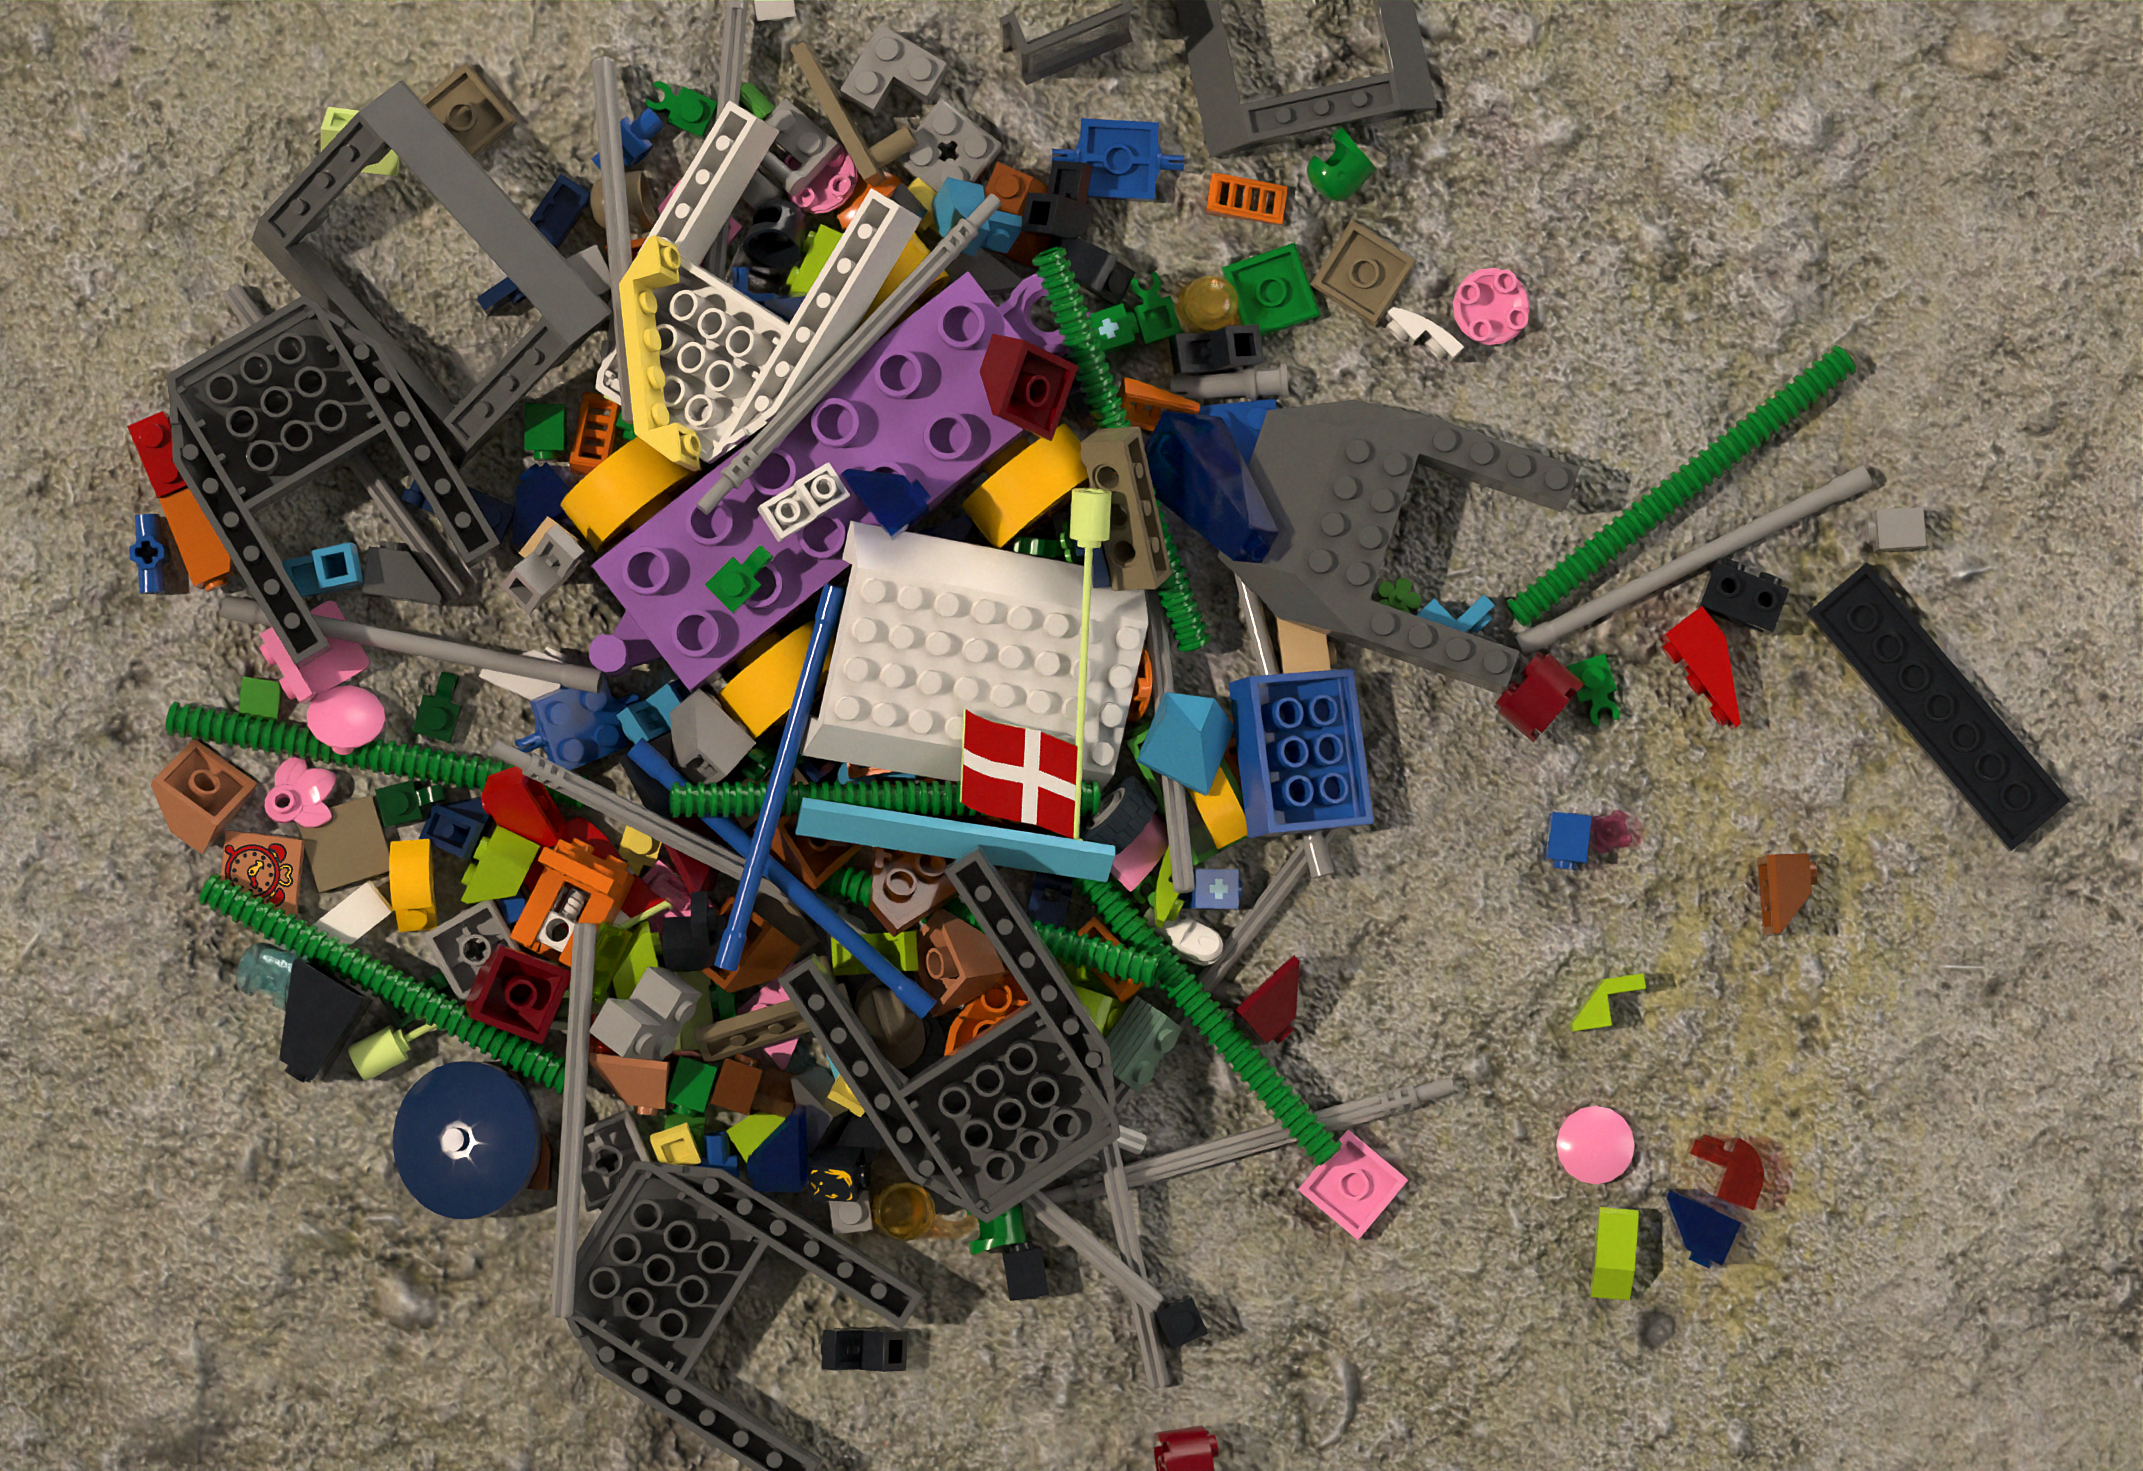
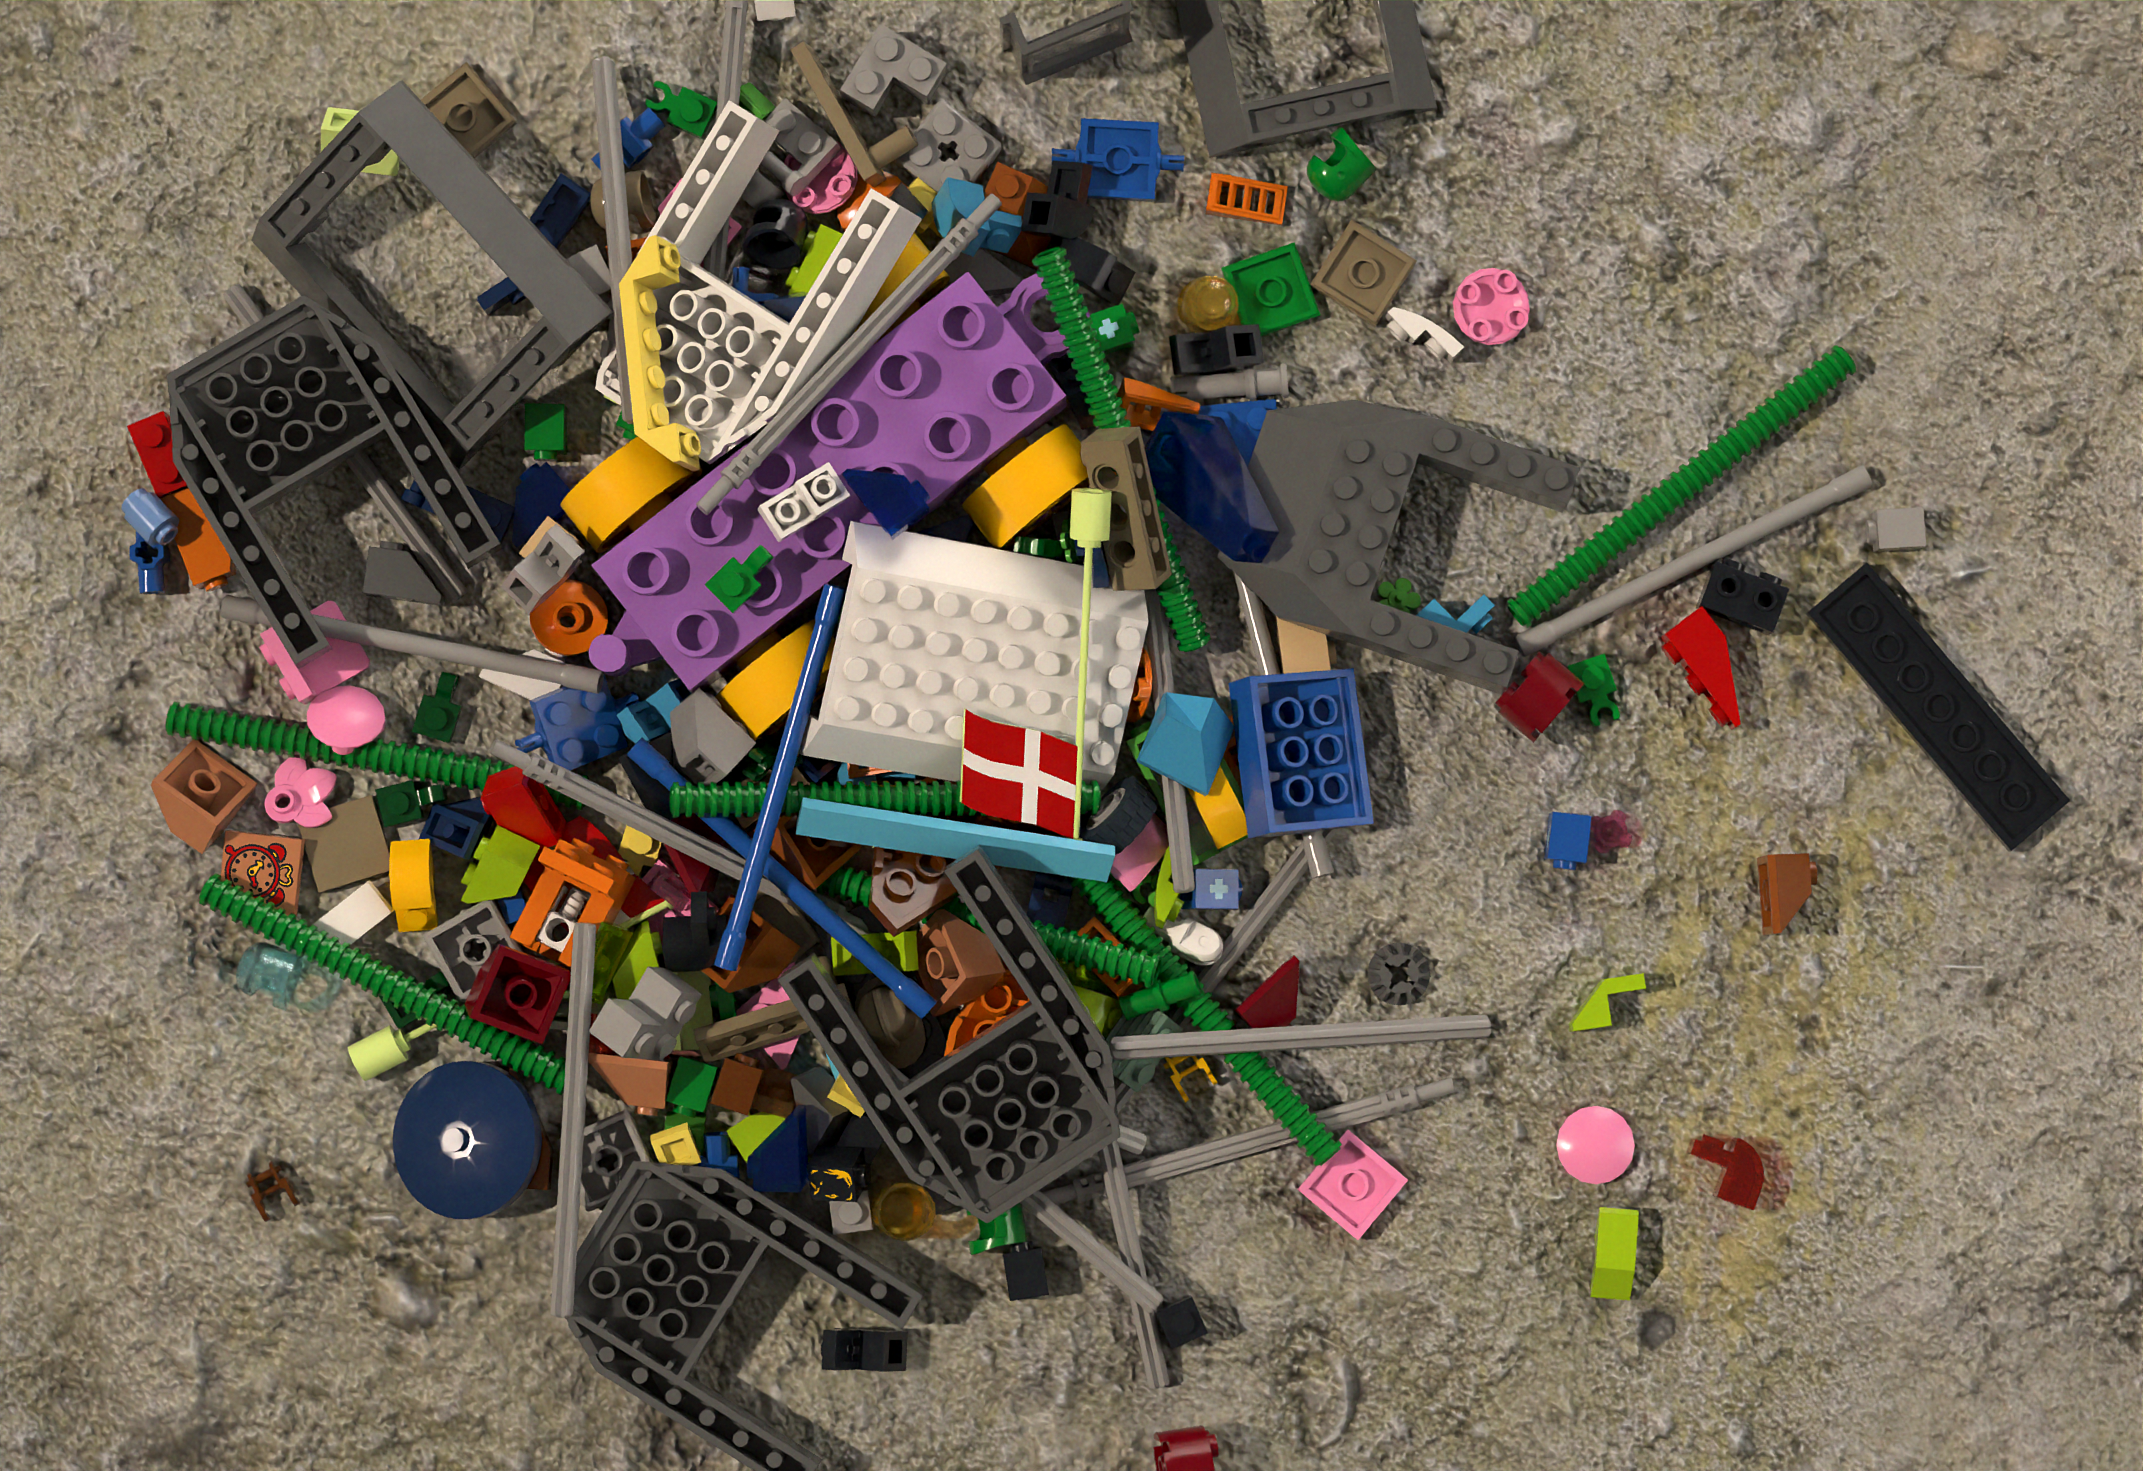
(150, 517): none -> medium blue brick
(259, 1196): none -> reddish brown piece
(260, 698): bright green slope -> none
(317, 1020): black slope -> none
(326, 570): dark azure brick -> none
(583, 465): orange slope -> none
(583, 606): none -> orange dish
(1026, 384): dark red slope -> none
(1156, 315): green plate -> none
(1160, 995): none -> green pin
(1177, 1077): none -> yellow piece
(1299, 1037): none -> light grey axle
(1380, 977): none -> dark grey gear
(1701, 1229): clear blue slope -> none

